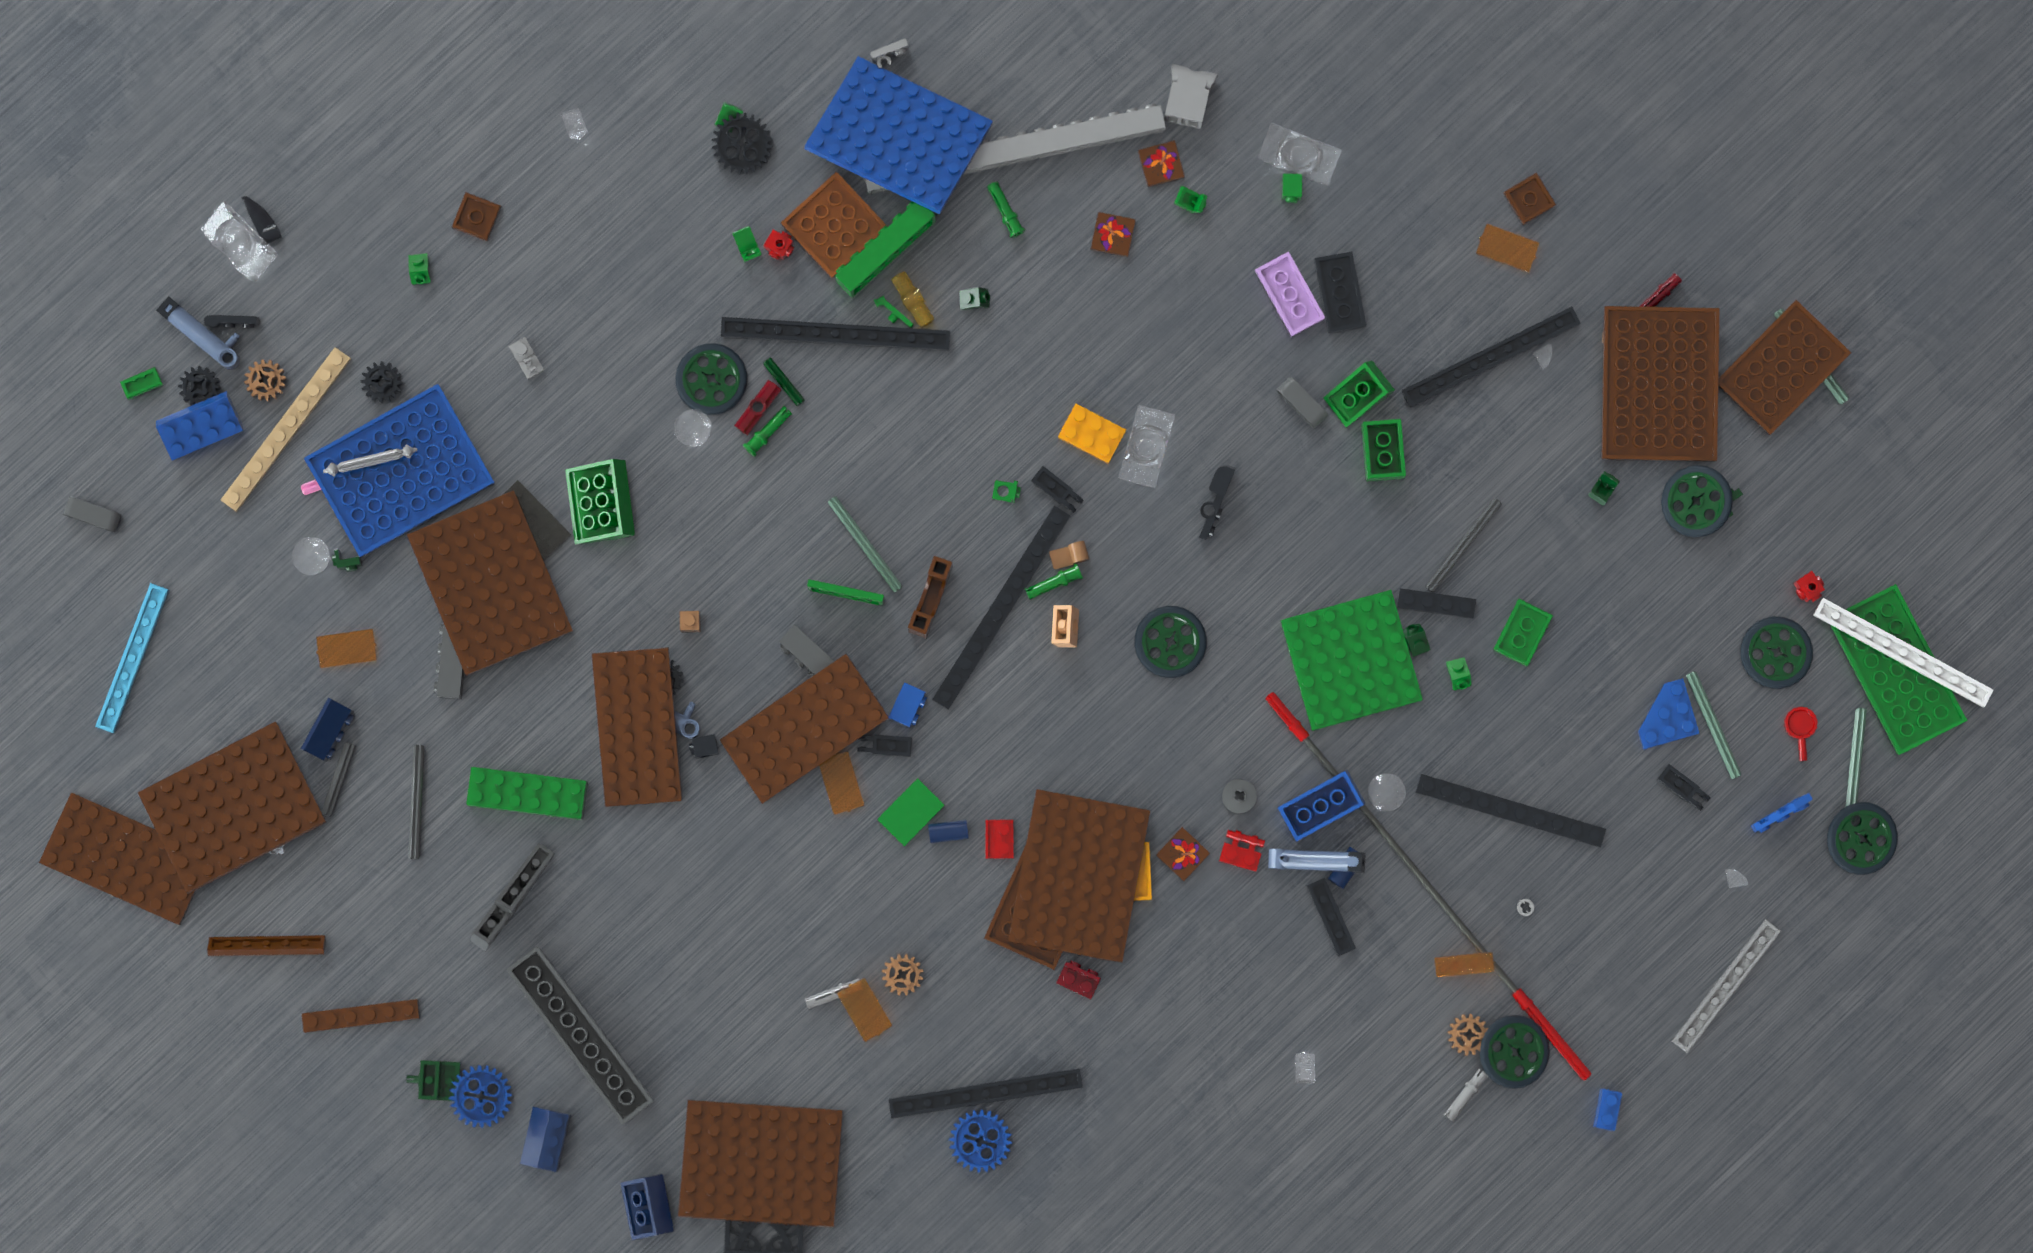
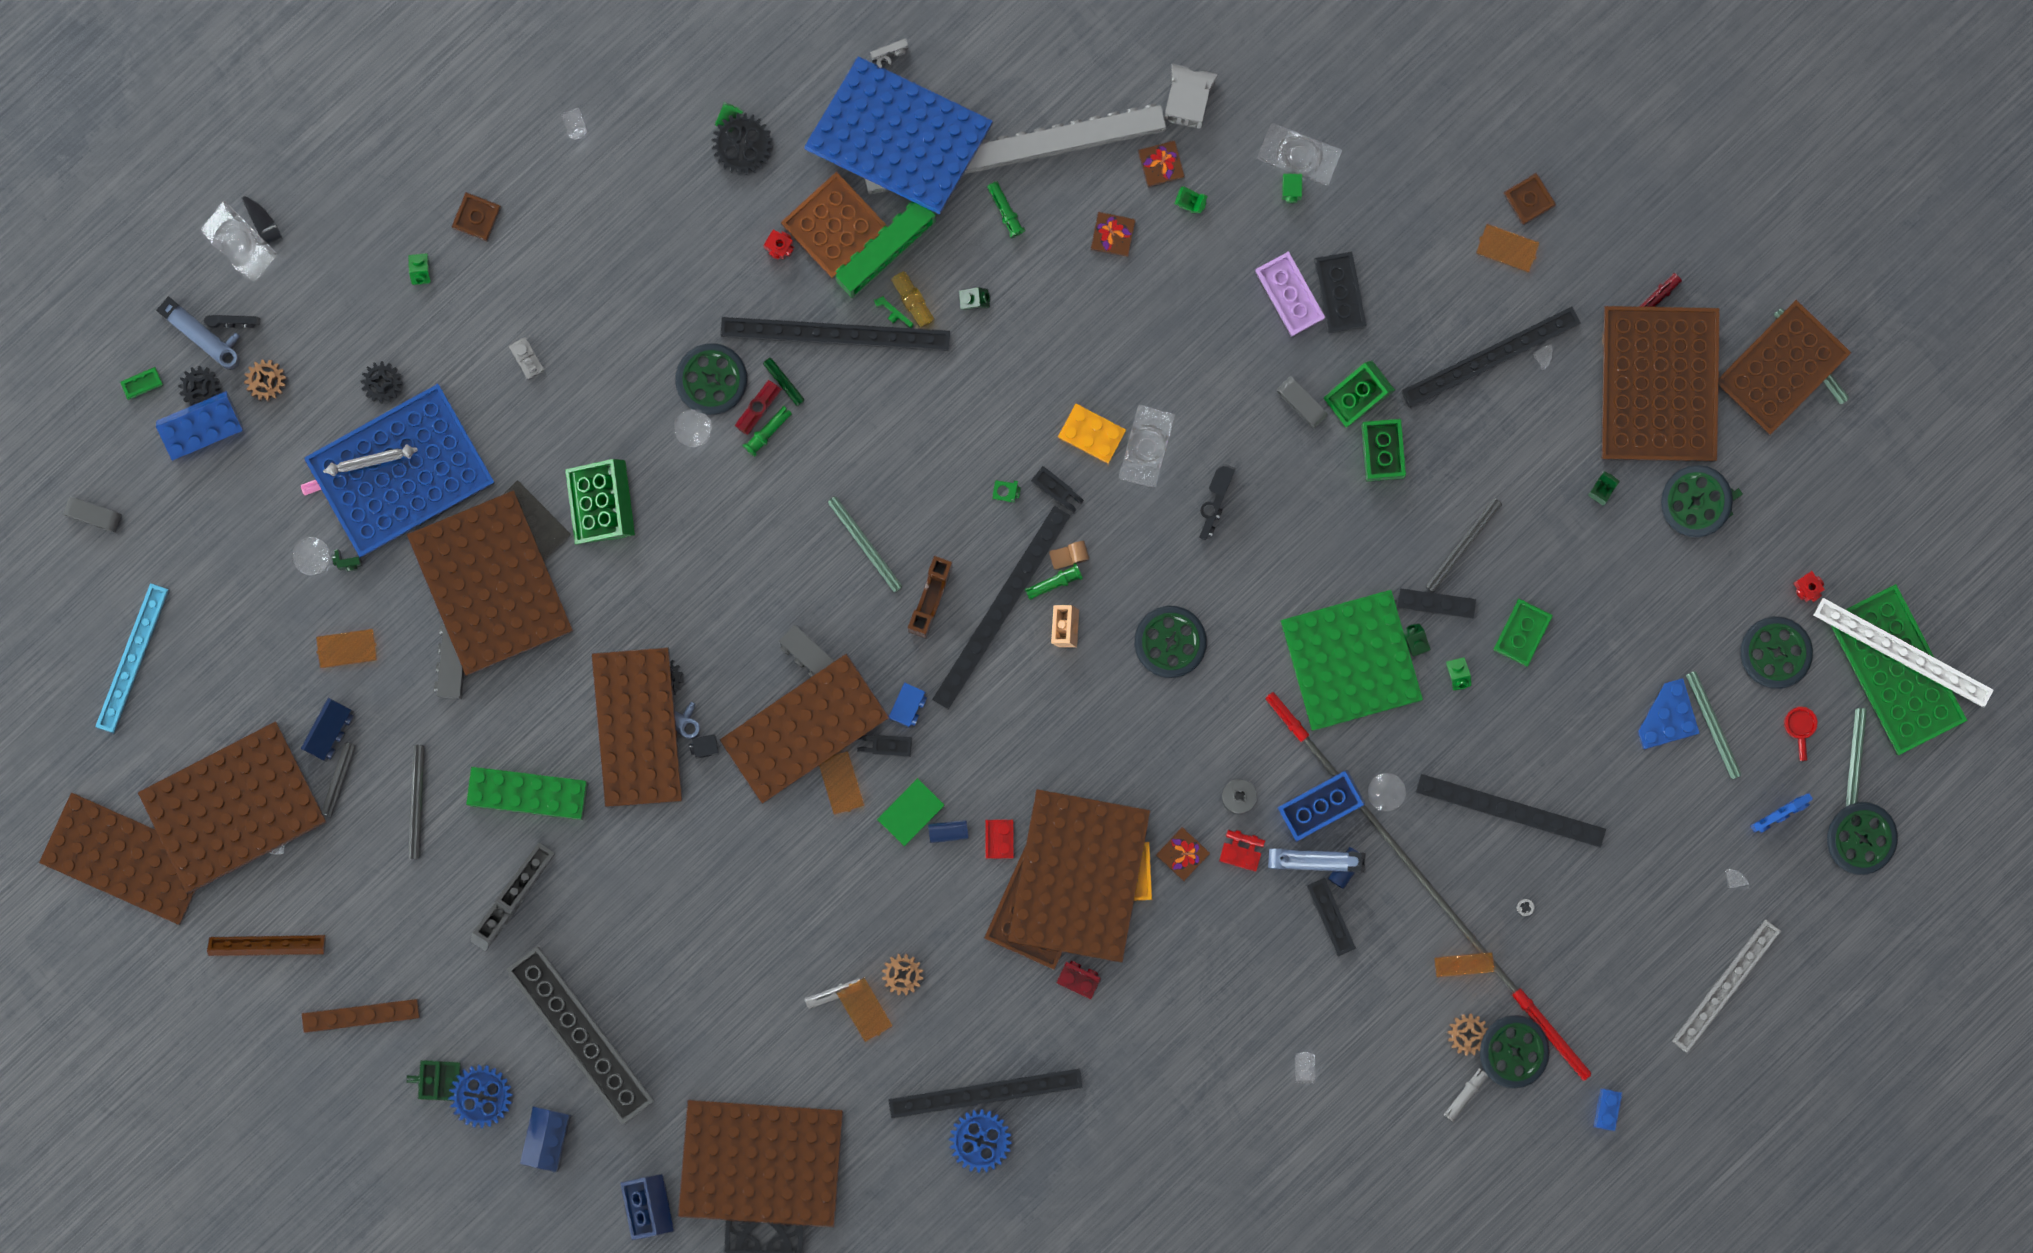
(285, 429): tan plate -> none
(690, 621): medium nougat brick -> none
(746, 243): green bracket -> none
(845, 592): green tile -> none
(1682, 786): black hinge -> none

